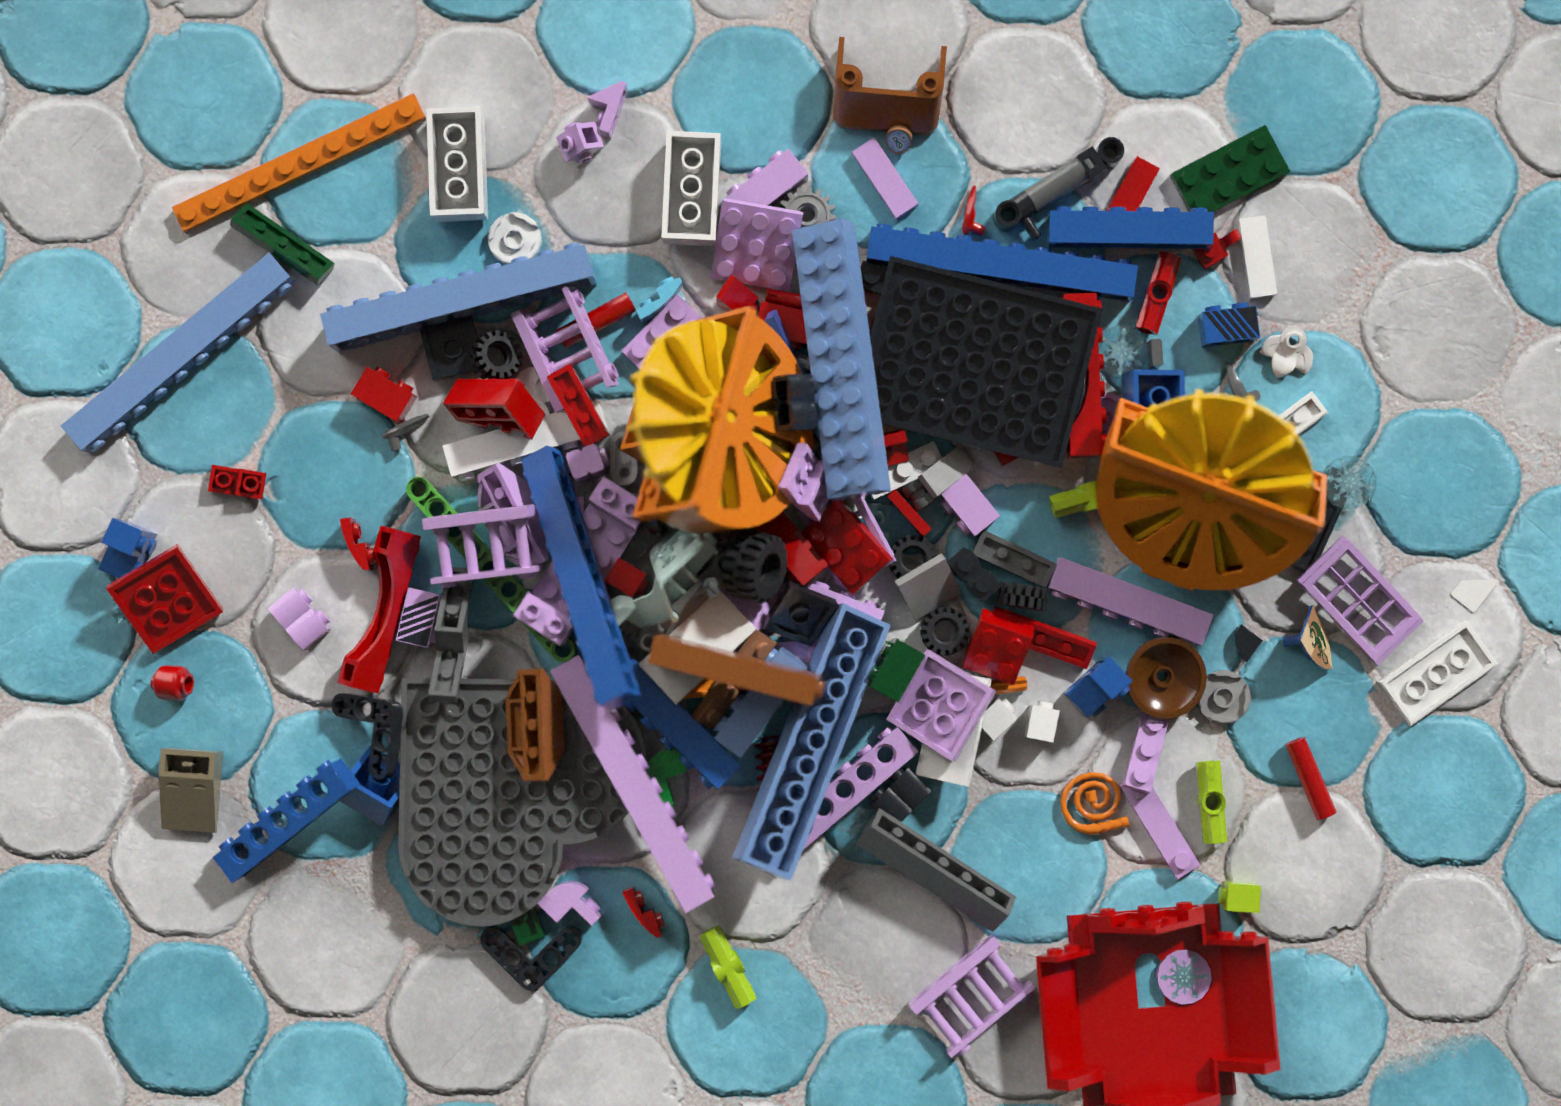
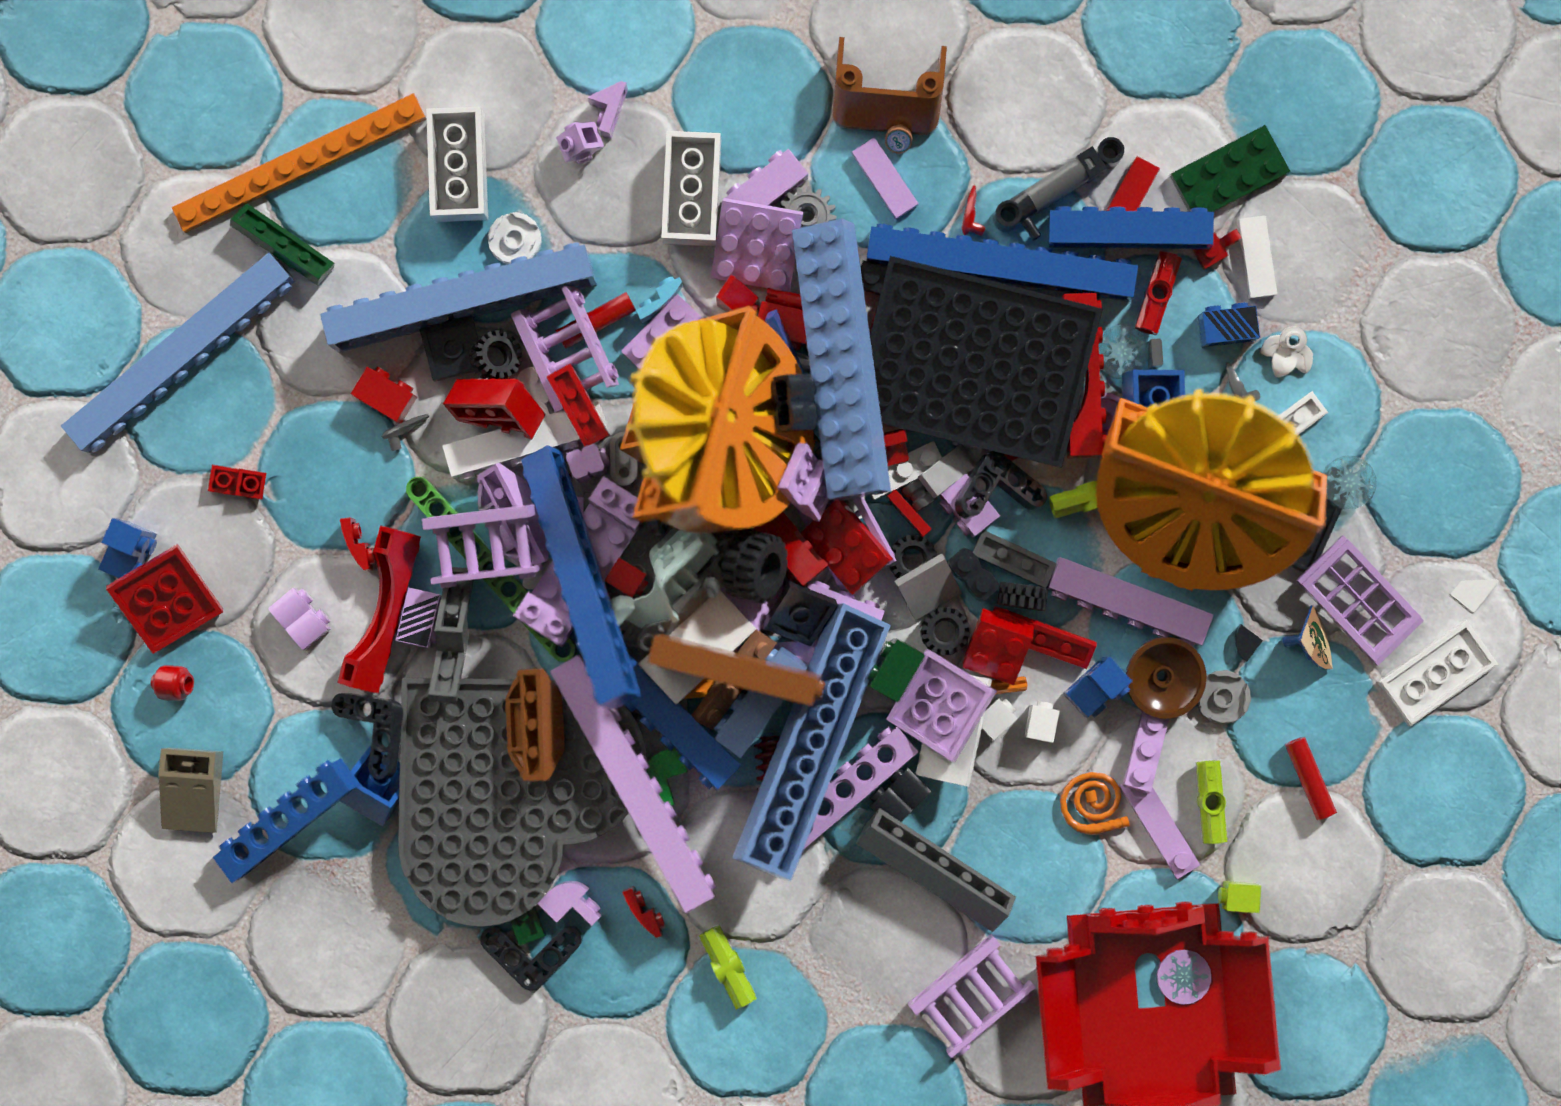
(1000, 478): none -> black beam

